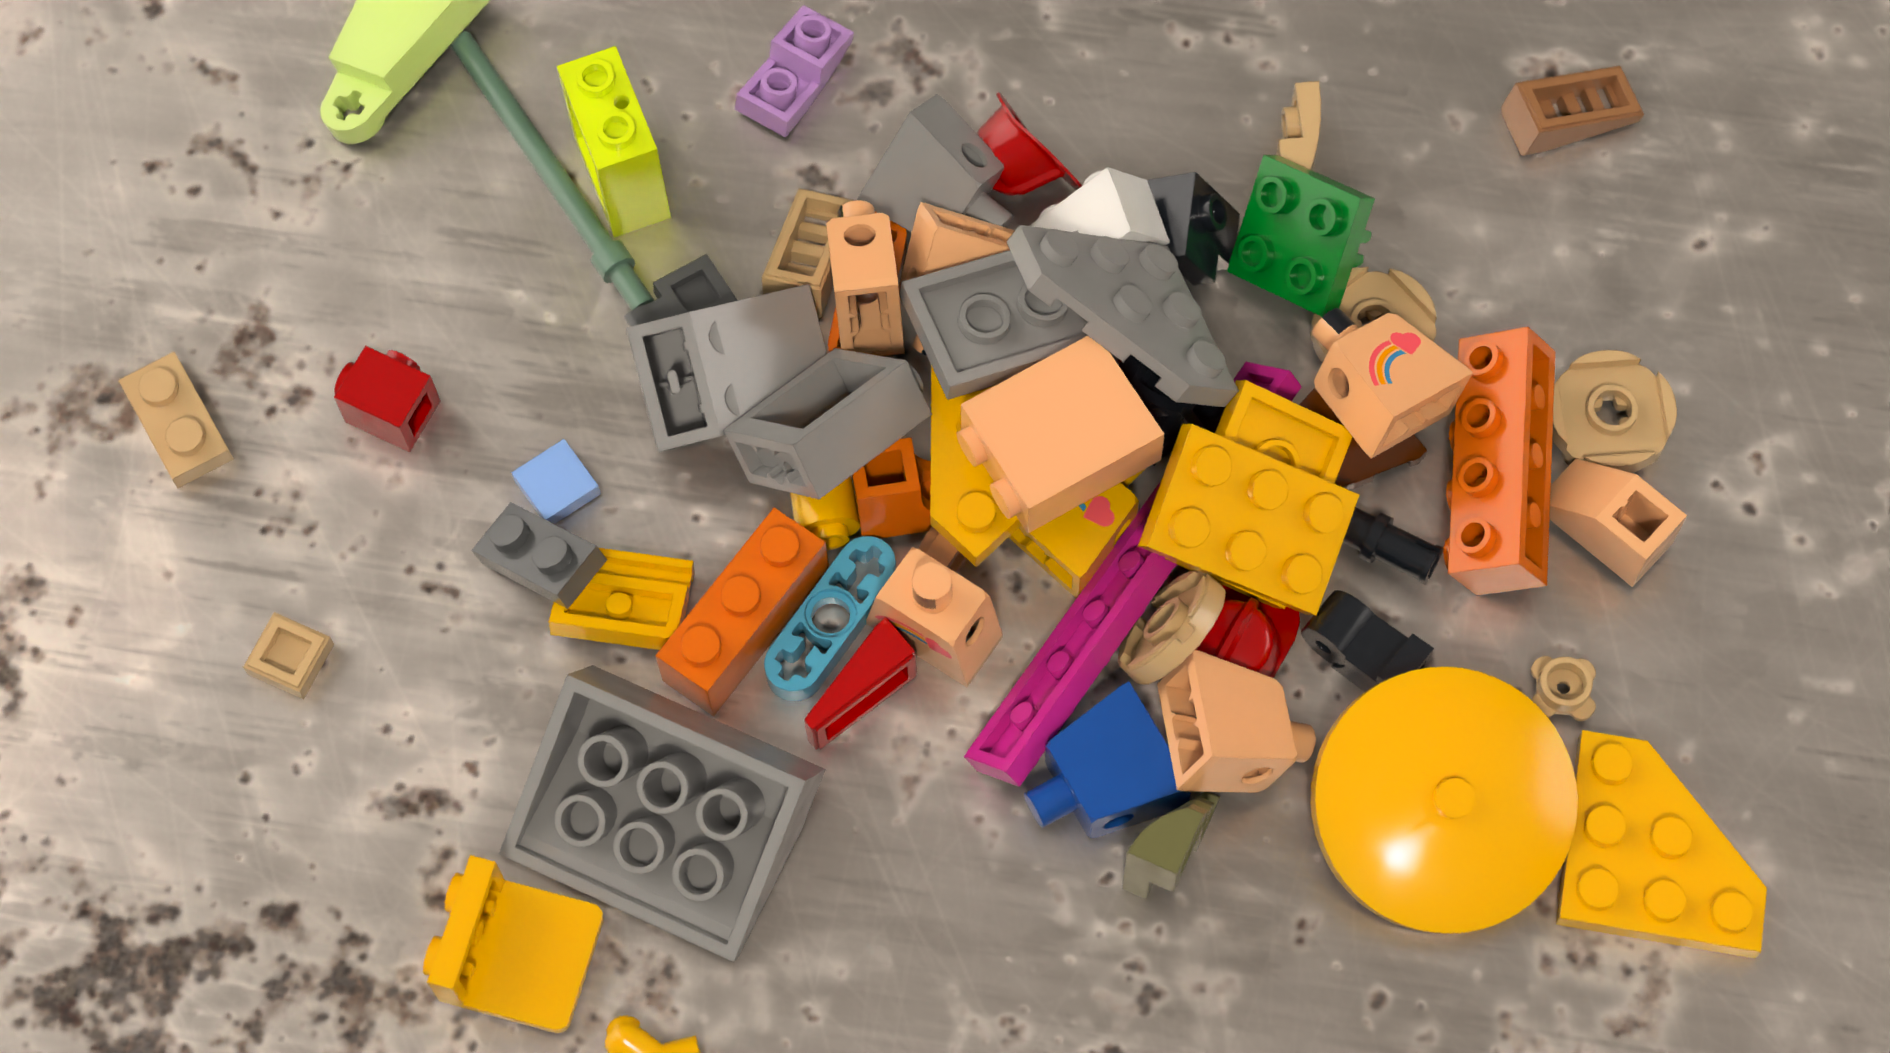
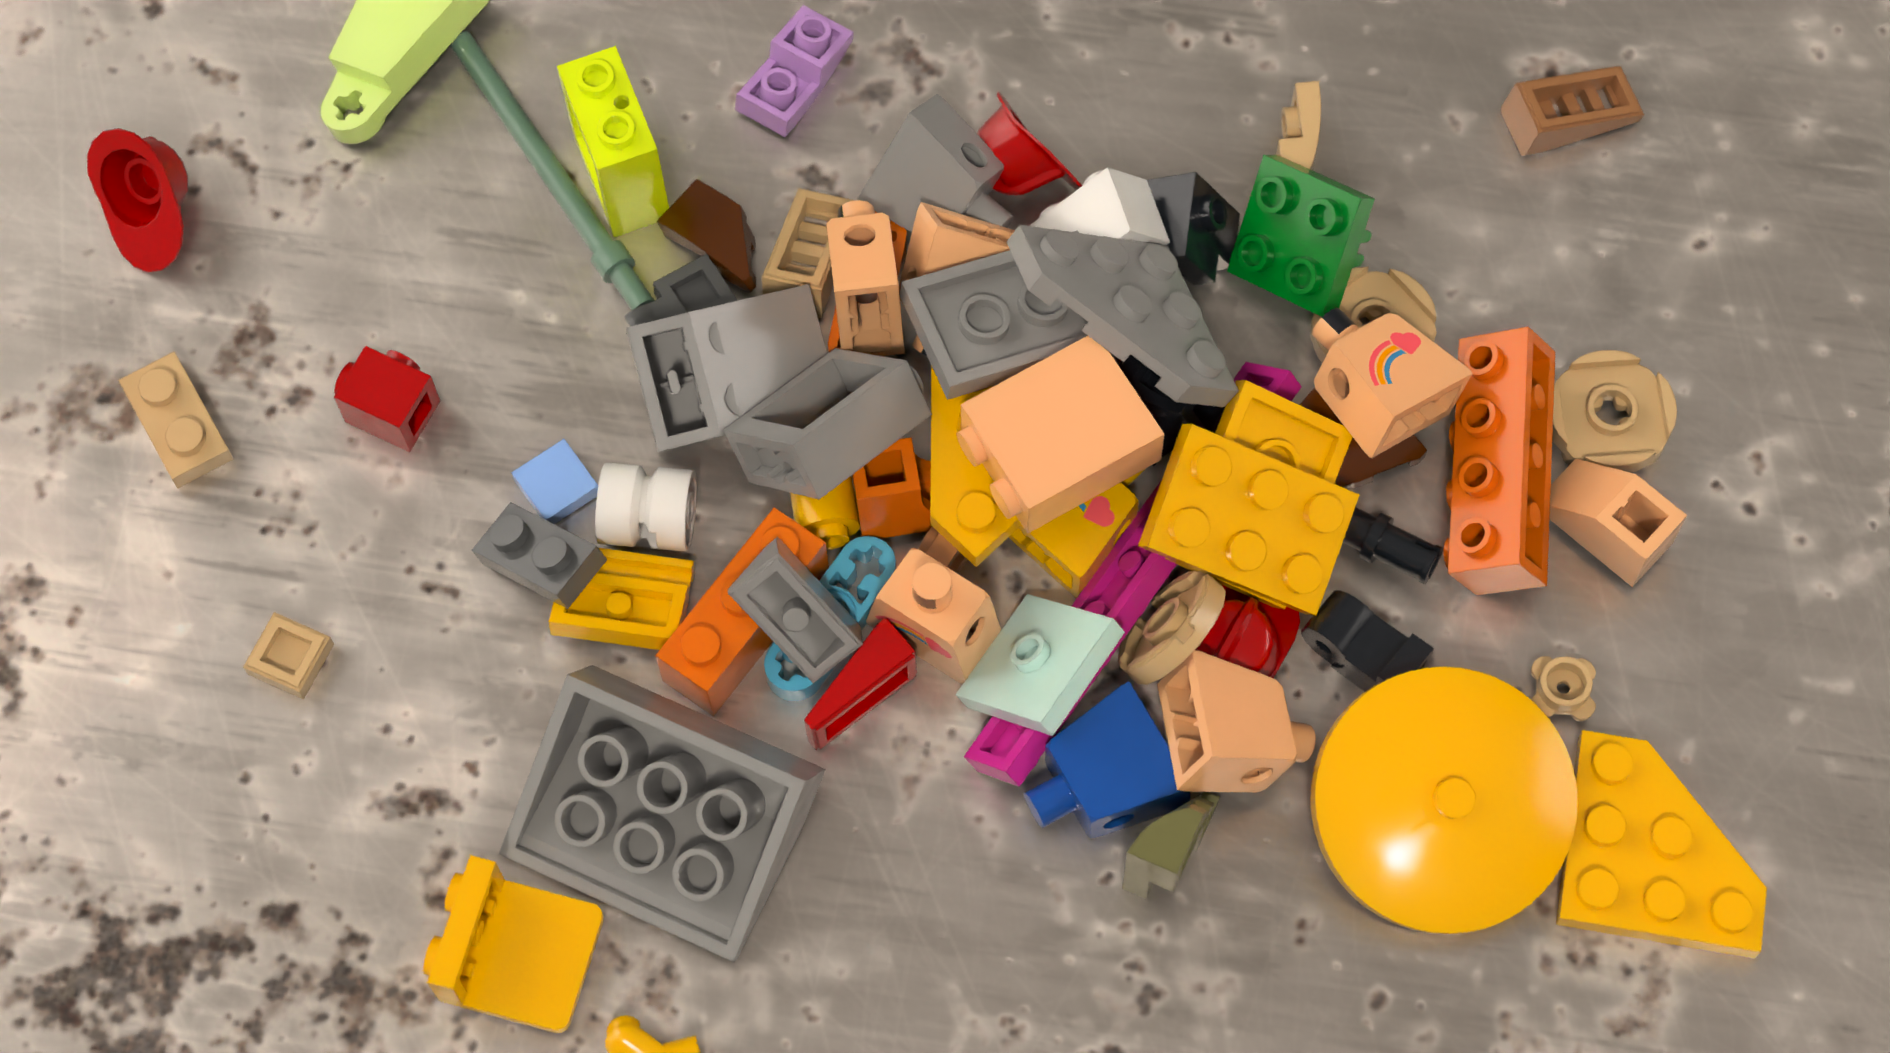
(141, 195): none -> red piece
(646, 506): none -> white wheel
(713, 226): none -> reddish brown slope
(796, 611): none -> light grey slope
(1040, 664): none -> light aqua plate

